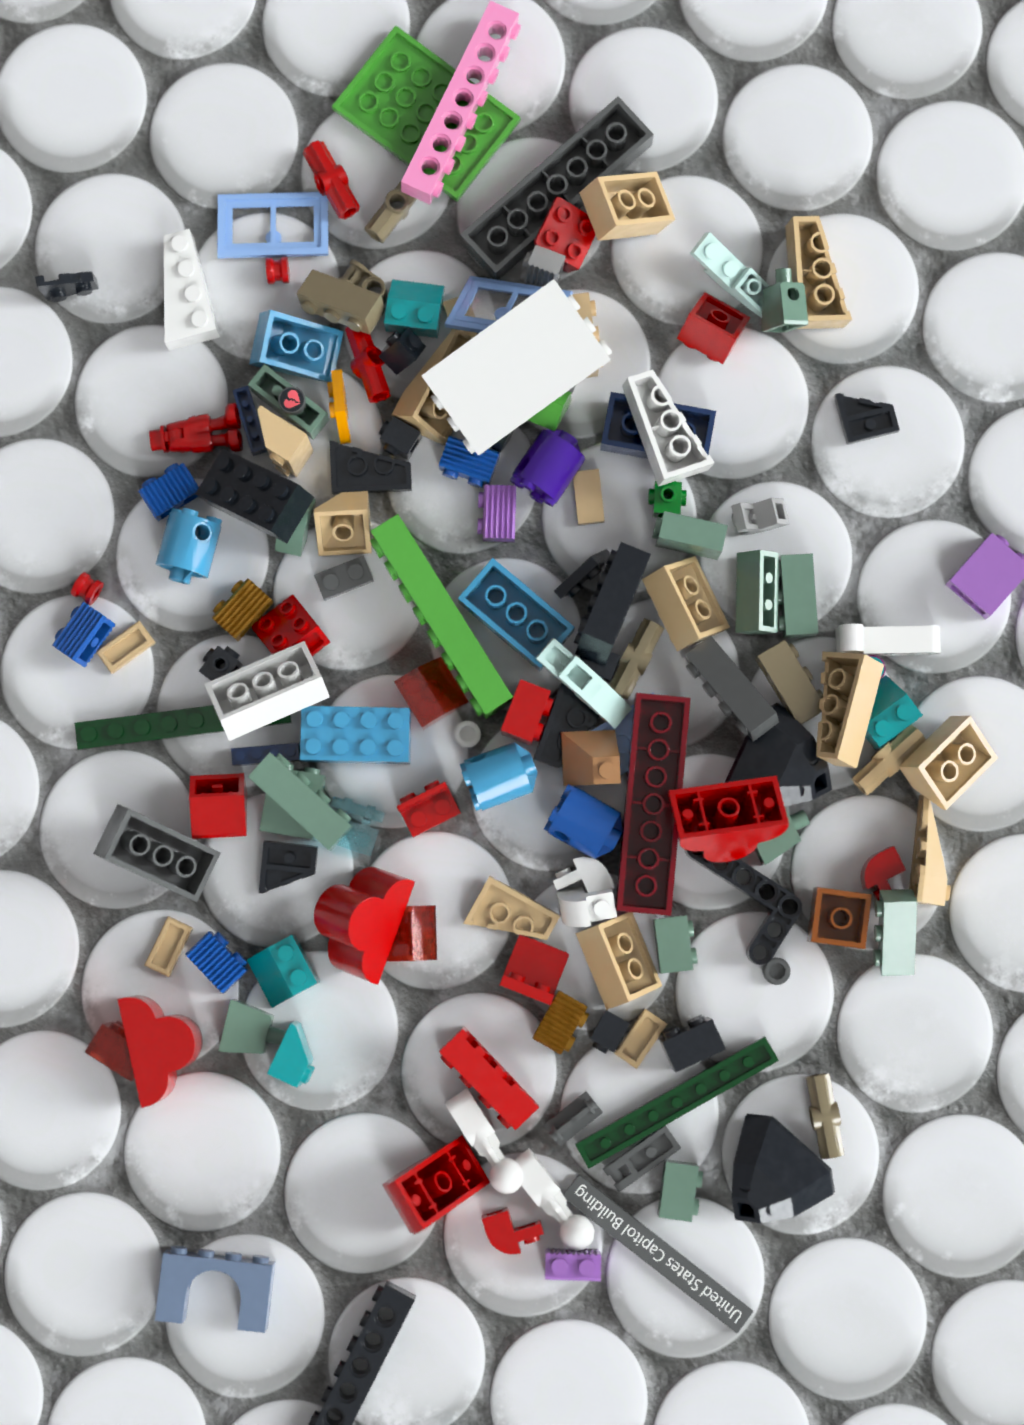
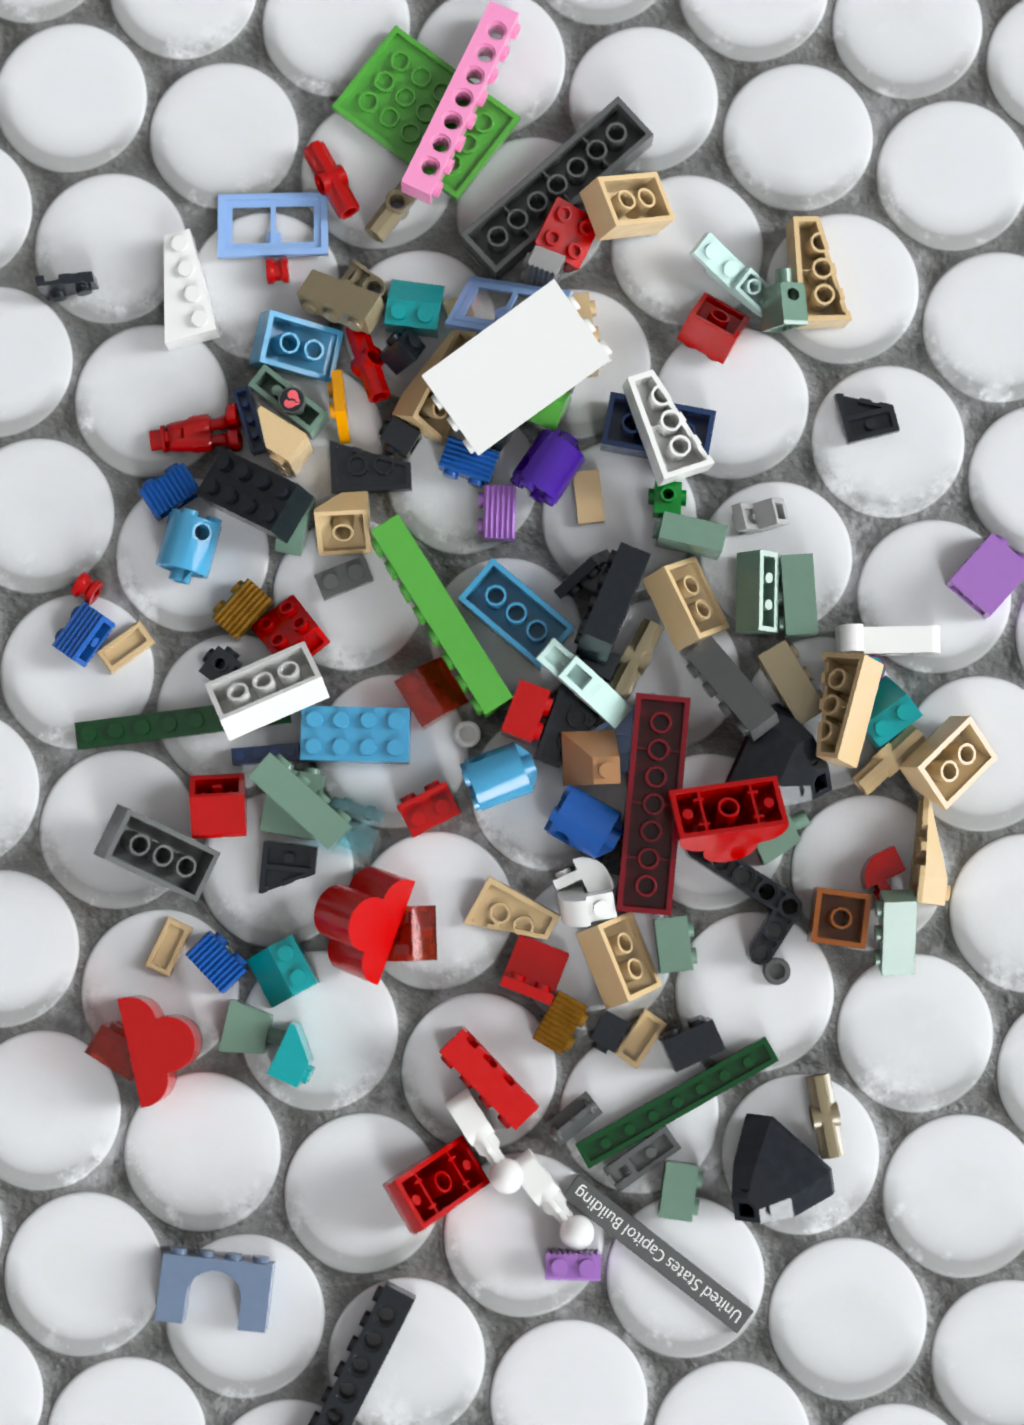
(504, 1236): red brick -> none

